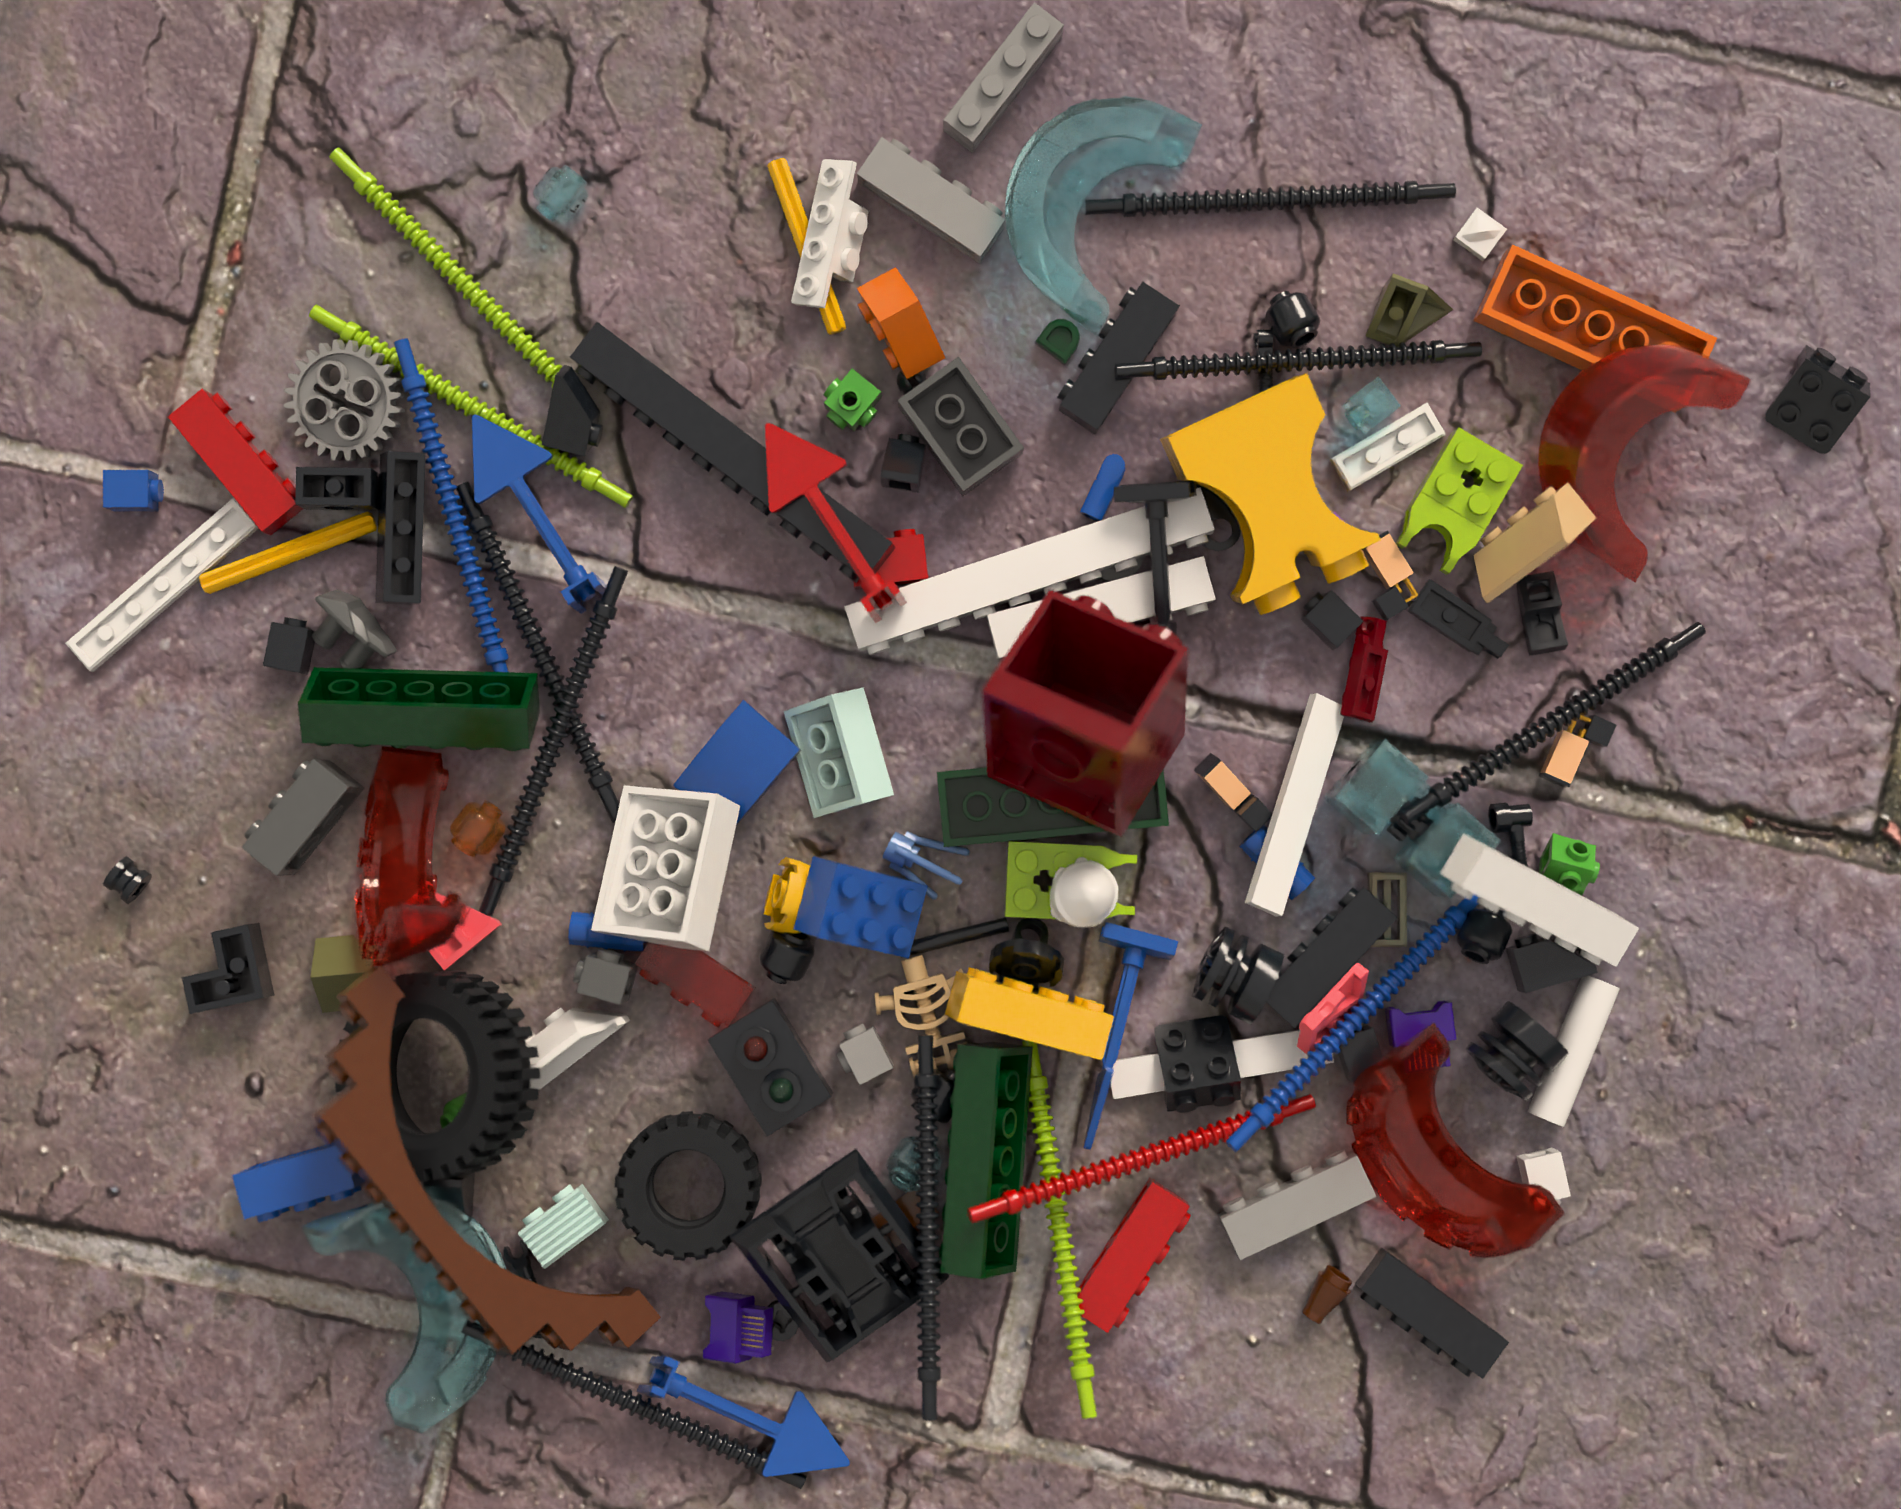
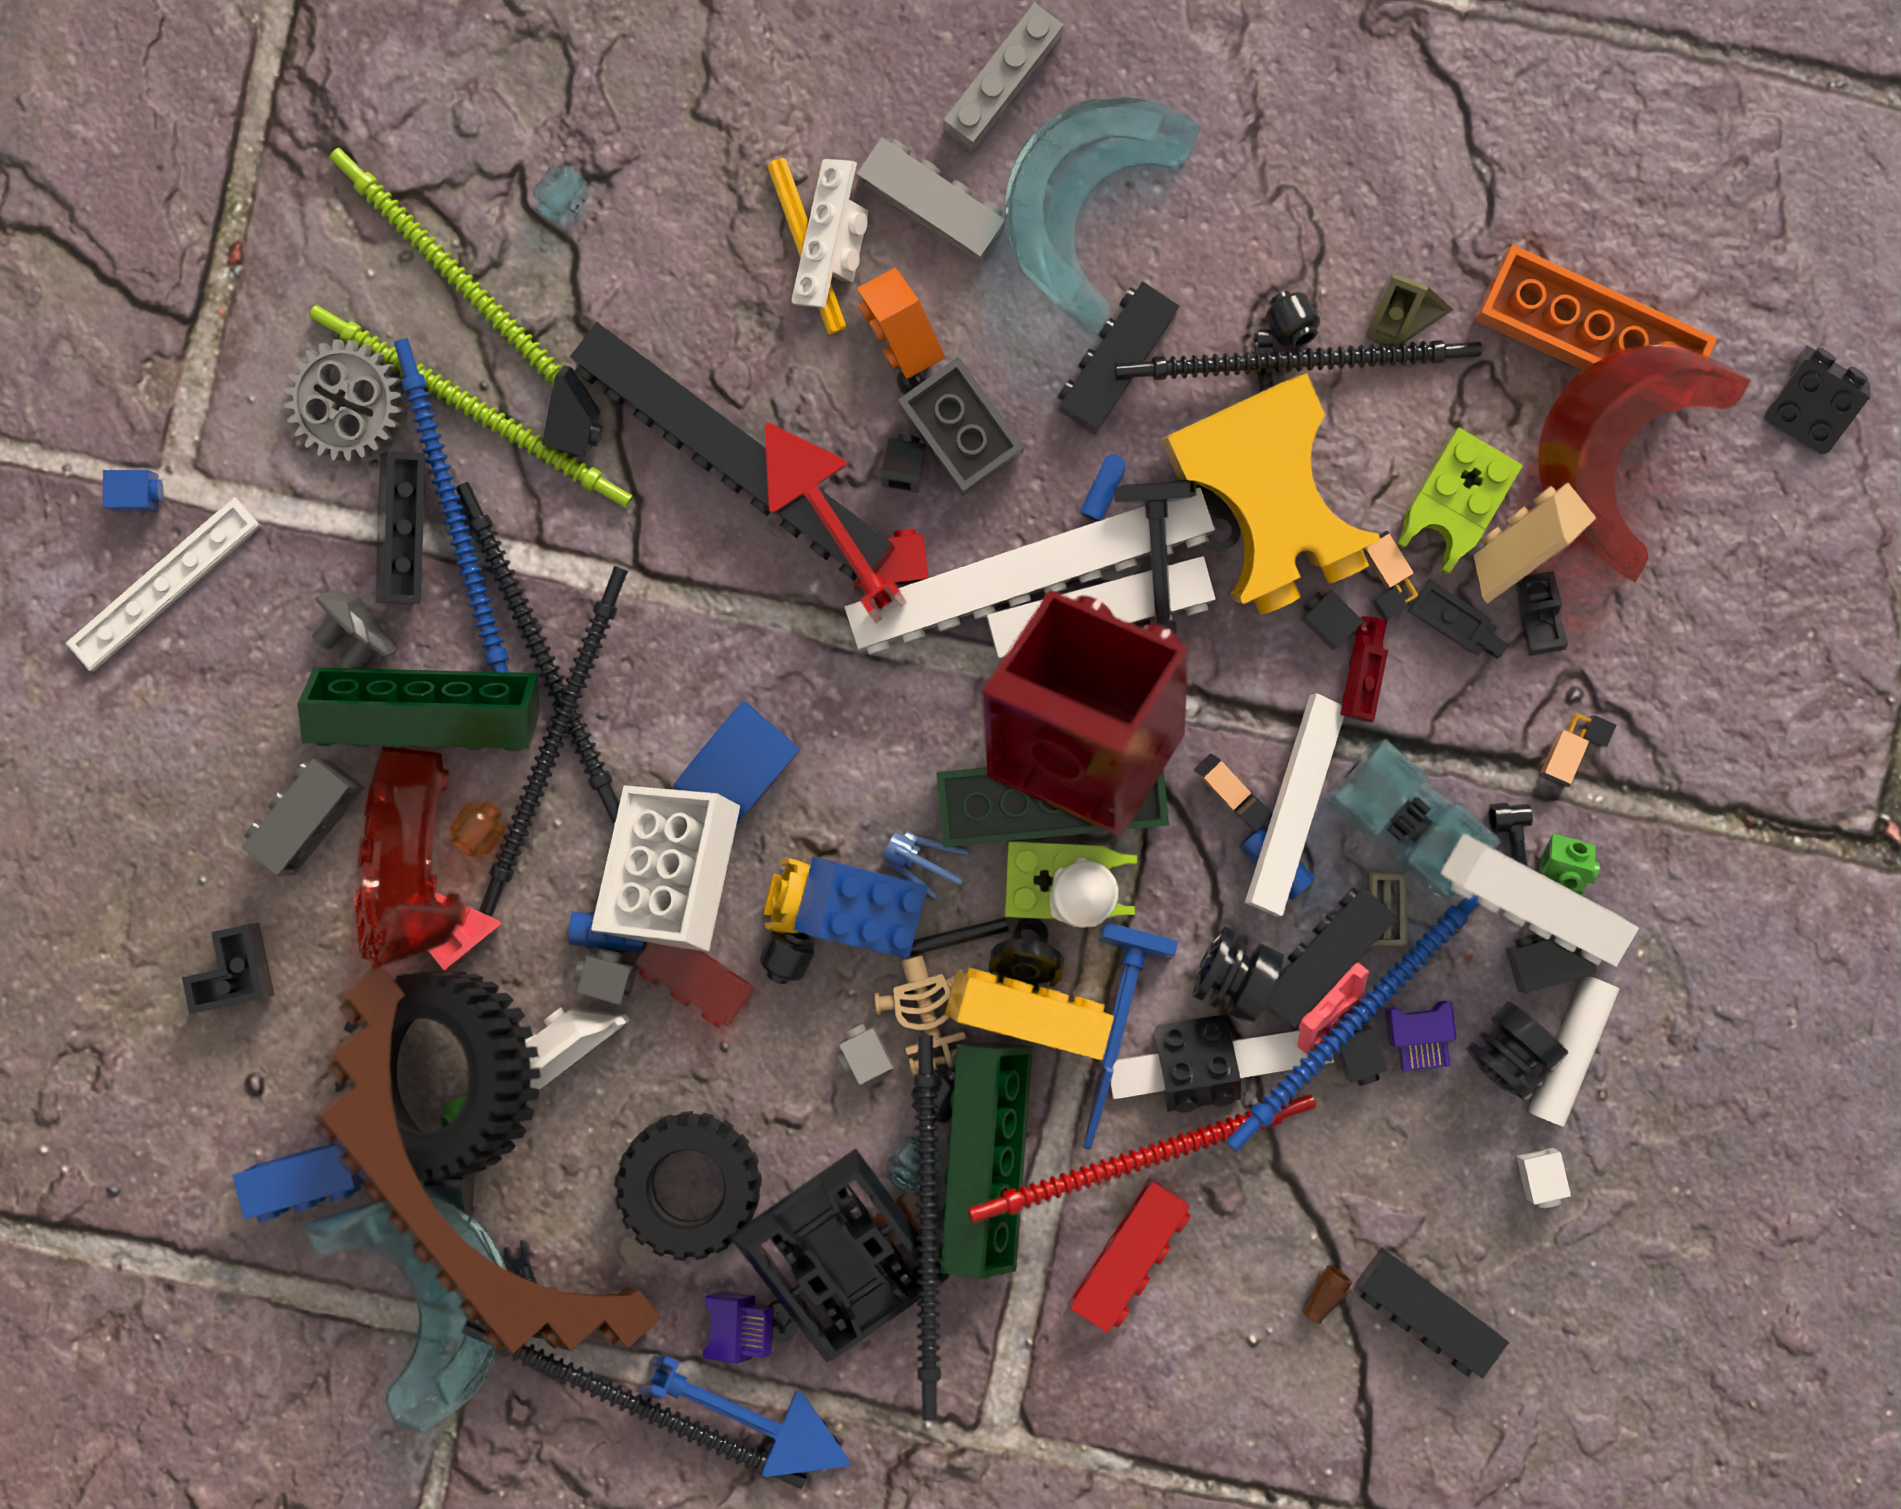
(127, 880): black wheel -> none
(236, 461): red brick -> none
(288, 552): yellow axle -> none
(289, 646): black brick -> none
(334, 968): olive slope -> none
(337, 488): black brick -> none
(503, 462): blue piece -> none
(562, 1225): light aqua brick -> none
(770, 1067): black piece -> none
(838, 752): light aqua slope -> none
(851, 388): bright green brick -> none
(1059, 339): dark green tile -> none
(1082, 1370): lime hose -> none
(1296, 1204): light grey brick -> none
(1370, 406): clear light blue brick -> none
(1387, 447): white tile -> none
(1409, 192): black hose -> none
(1424, 1170): clear red windscreen -> none
(1441, 794): black hose -> none
(1480, 234): white tile -> none
(1484, 935): black head -> none

